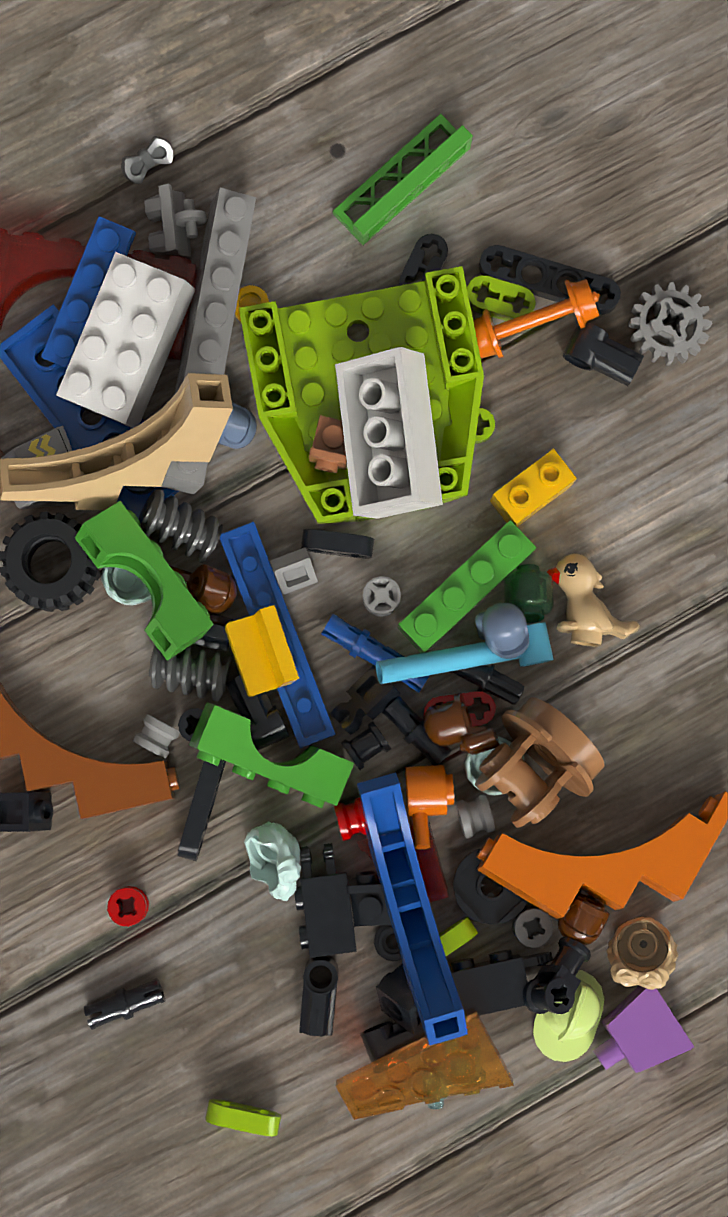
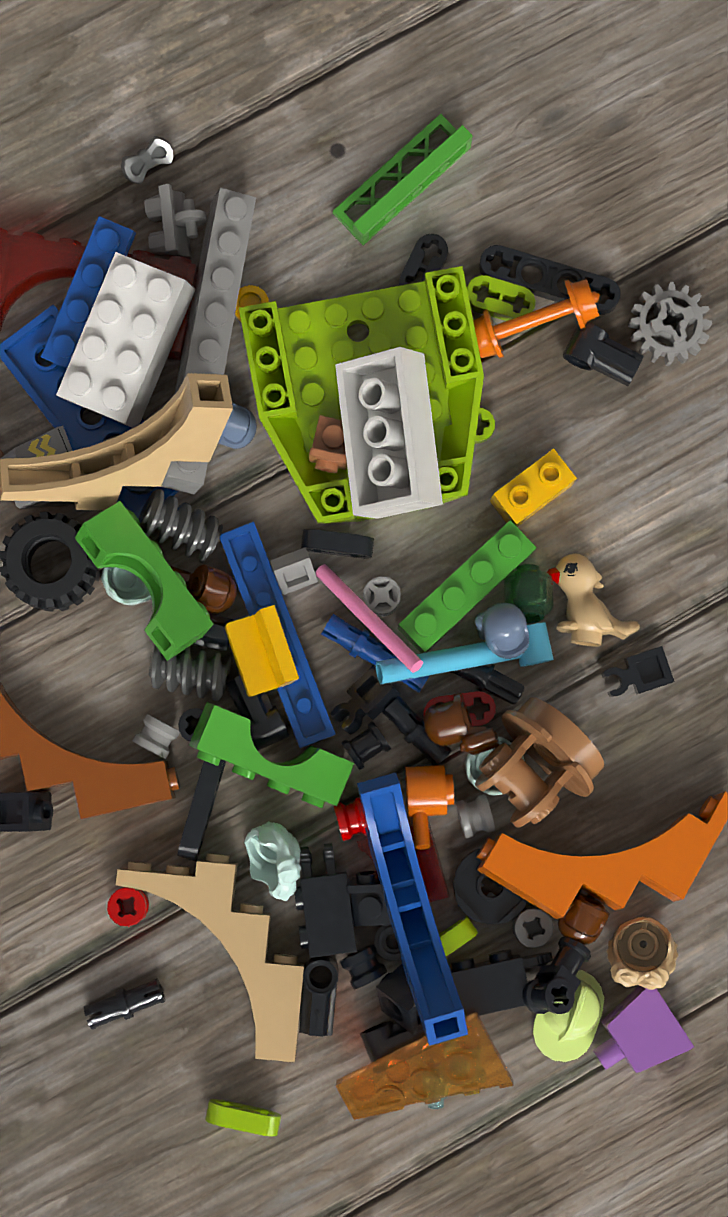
(209, 896): none -> tan arch
(363, 966): none -> black wheel
(369, 618): none -> bright pink bar
(644, 671): none -> black plate

